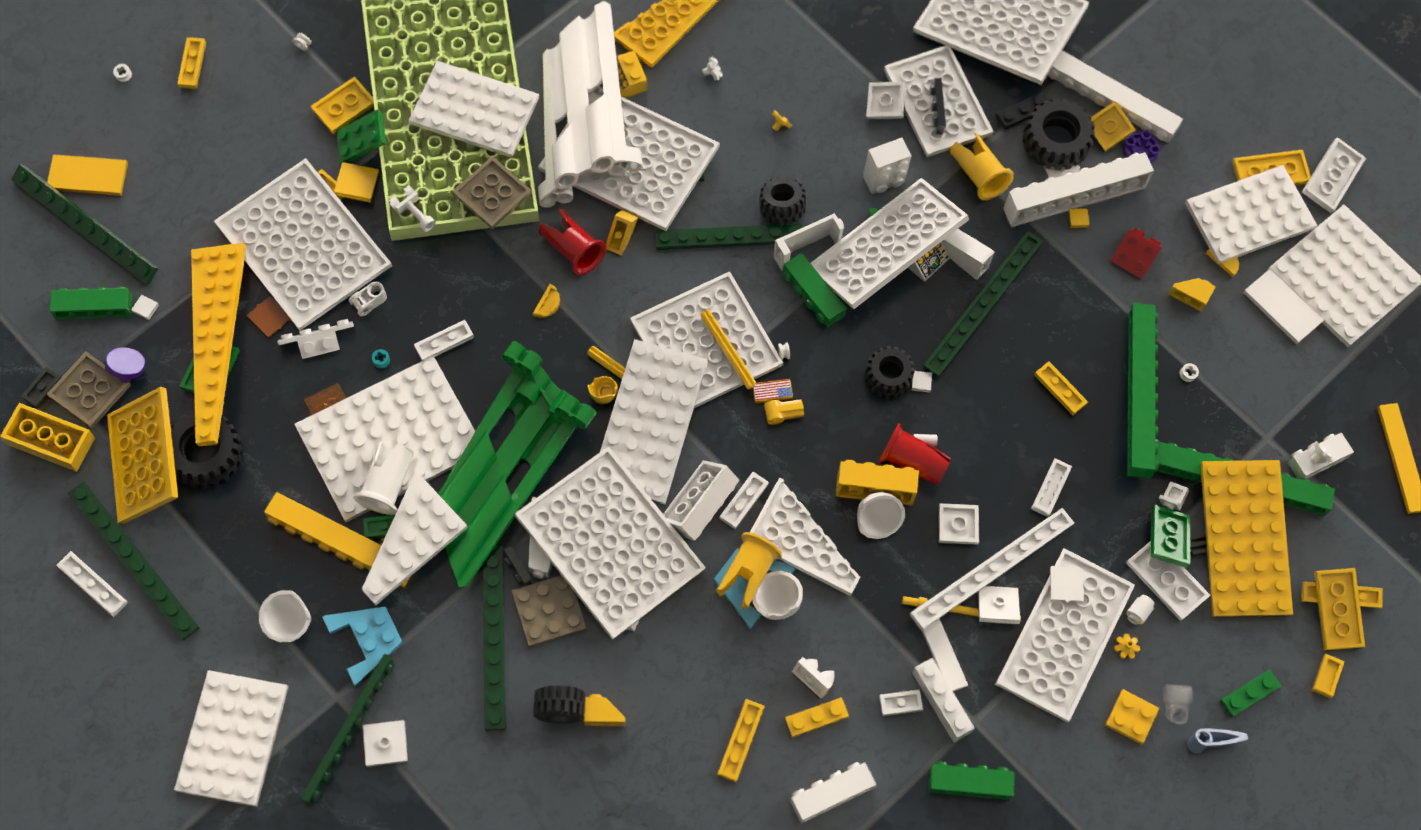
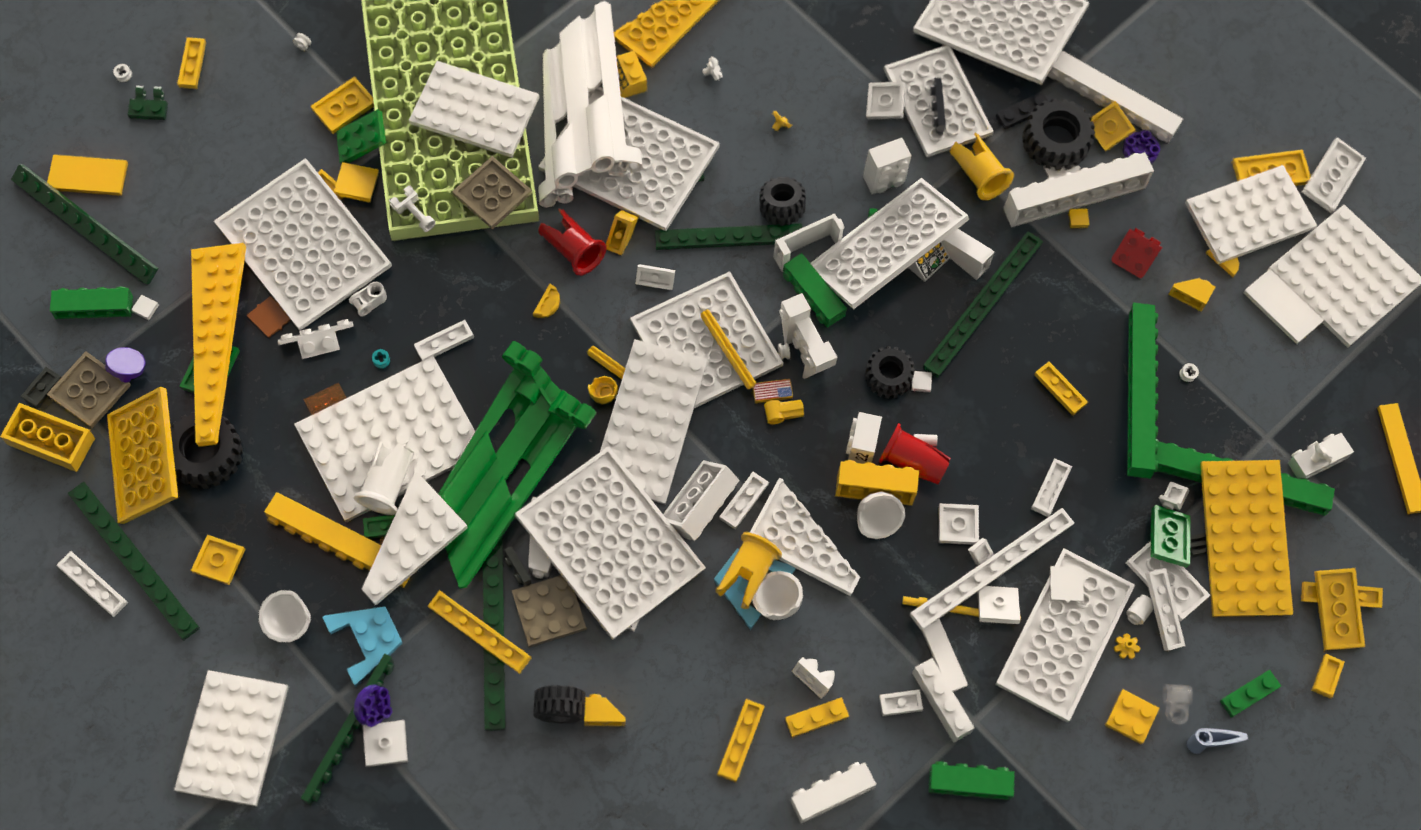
(148, 109): none -> dark green plate
(218, 559): none -> yellow plate
(372, 705): none -> dark purple tile
(479, 632): none -> yellow tile
(655, 277): none -> white plate
(802, 332): none -> white wedge
(863, 438): none -> white brick
(981, 551): none -> white tile
(1165, 609): none -> white plate

